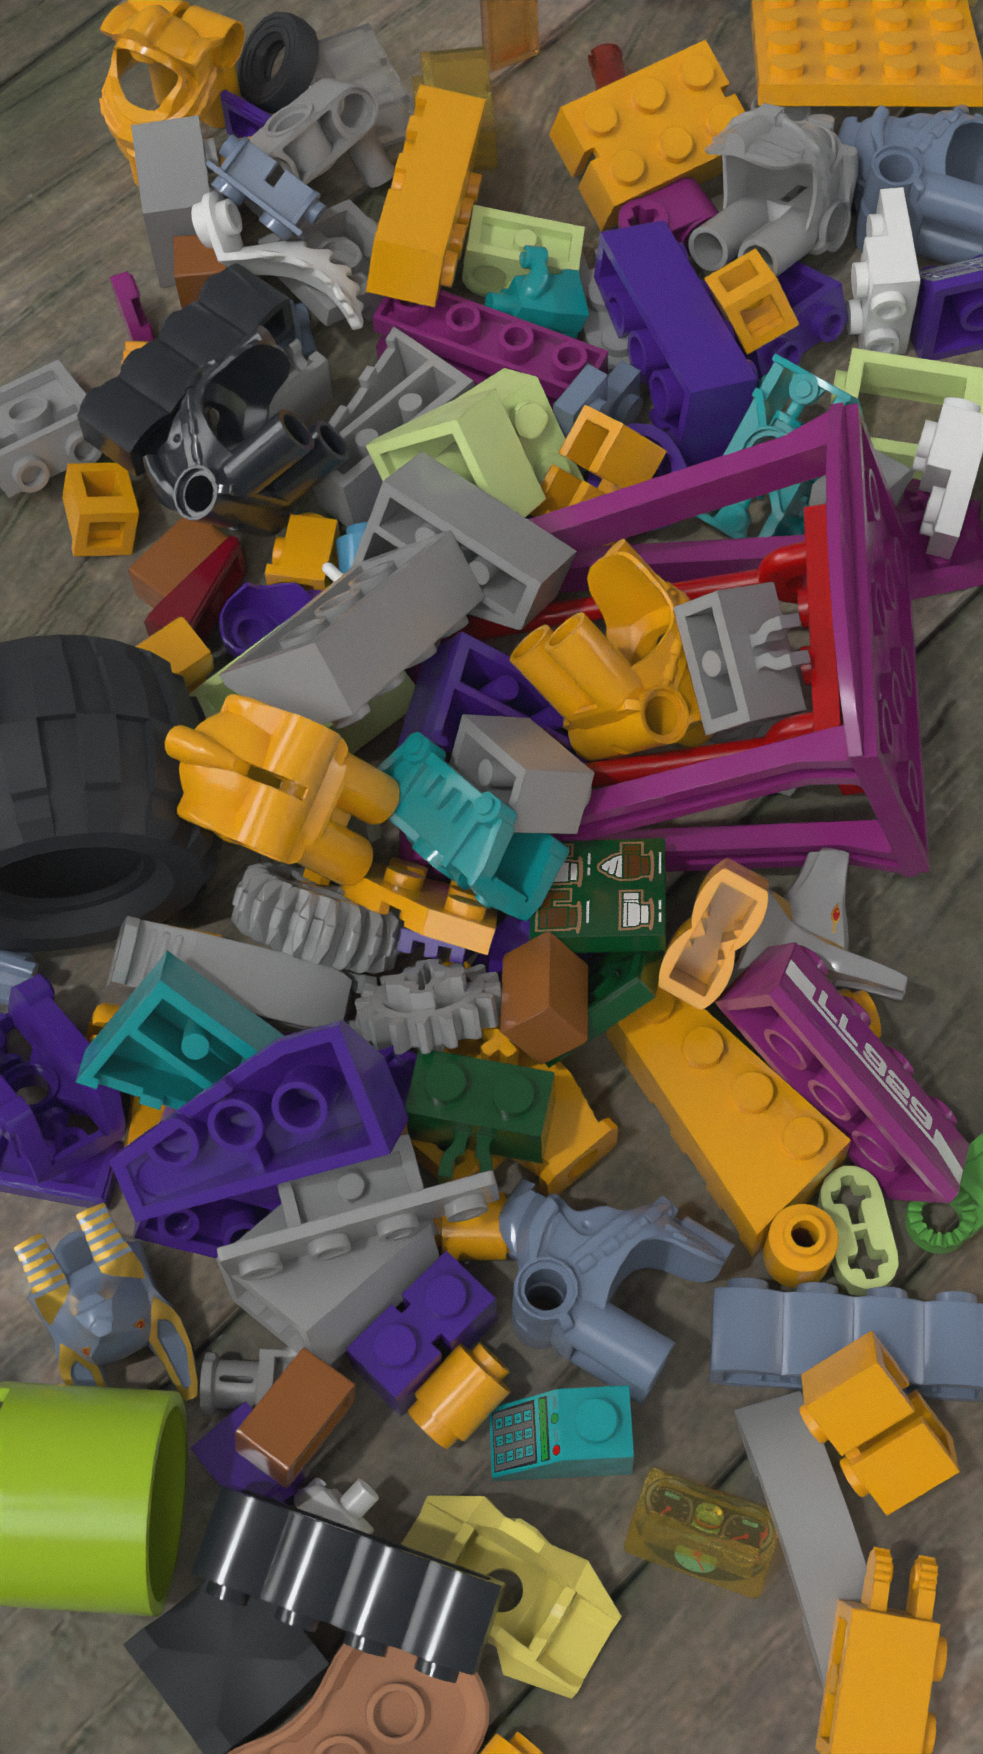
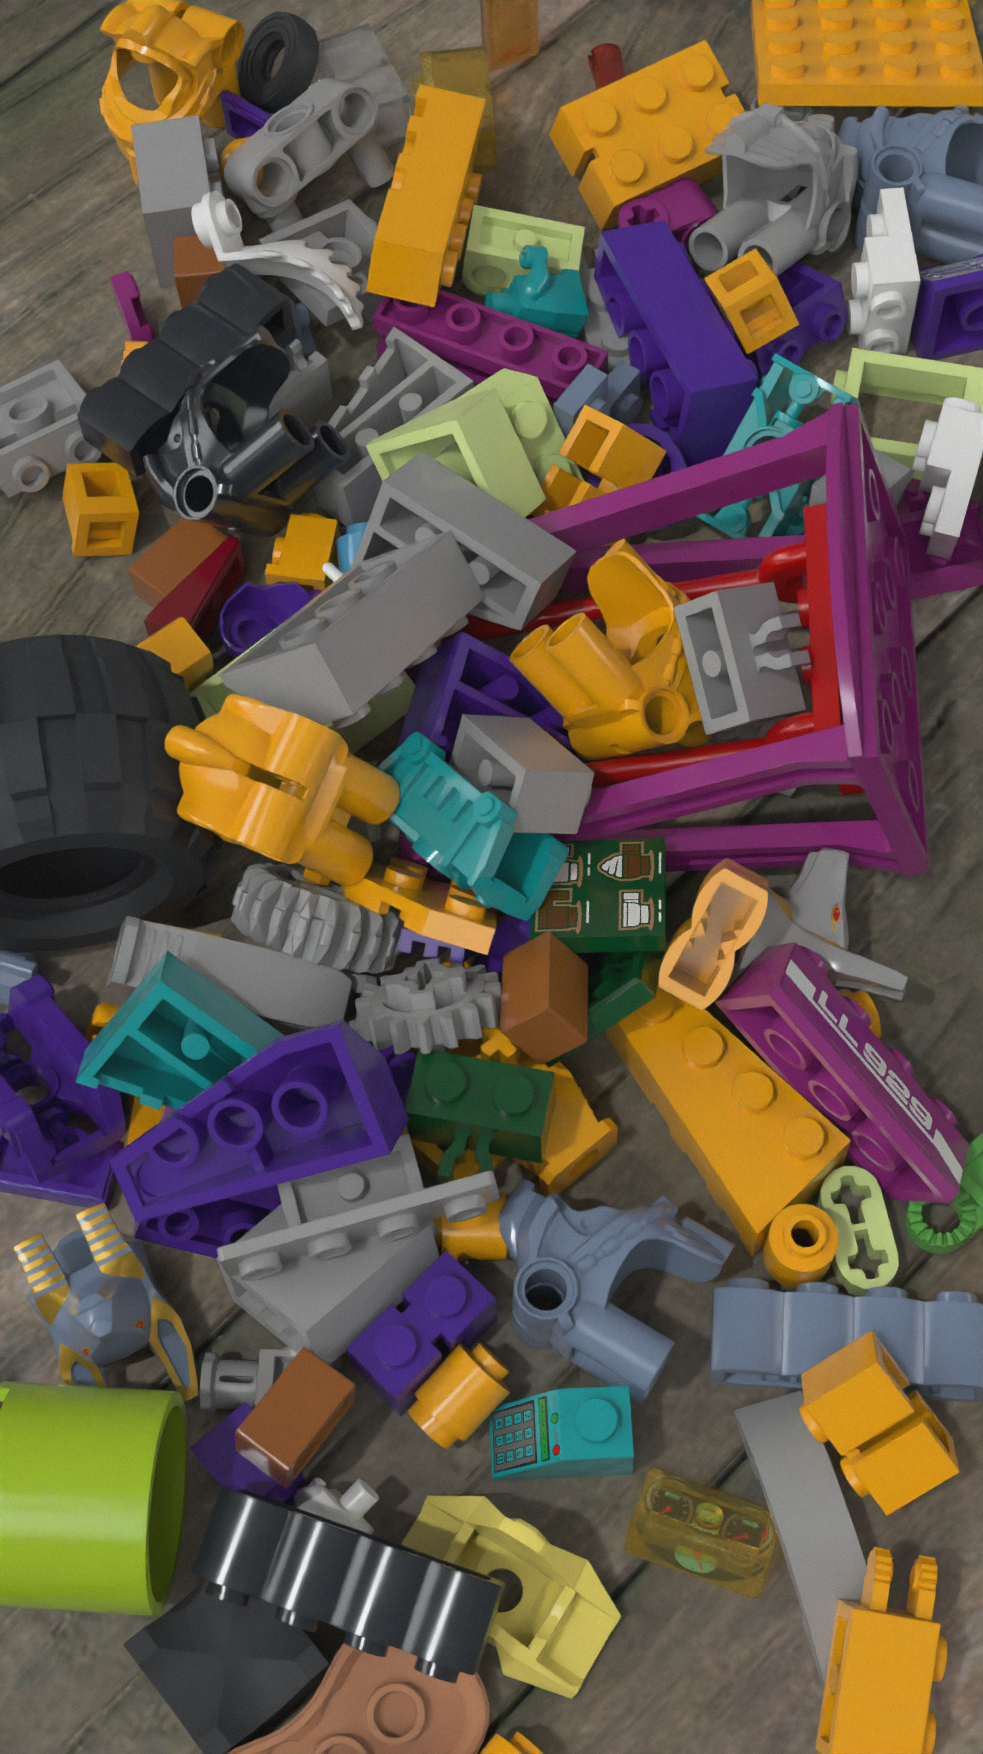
(245, 176): sand blue hinge -> none

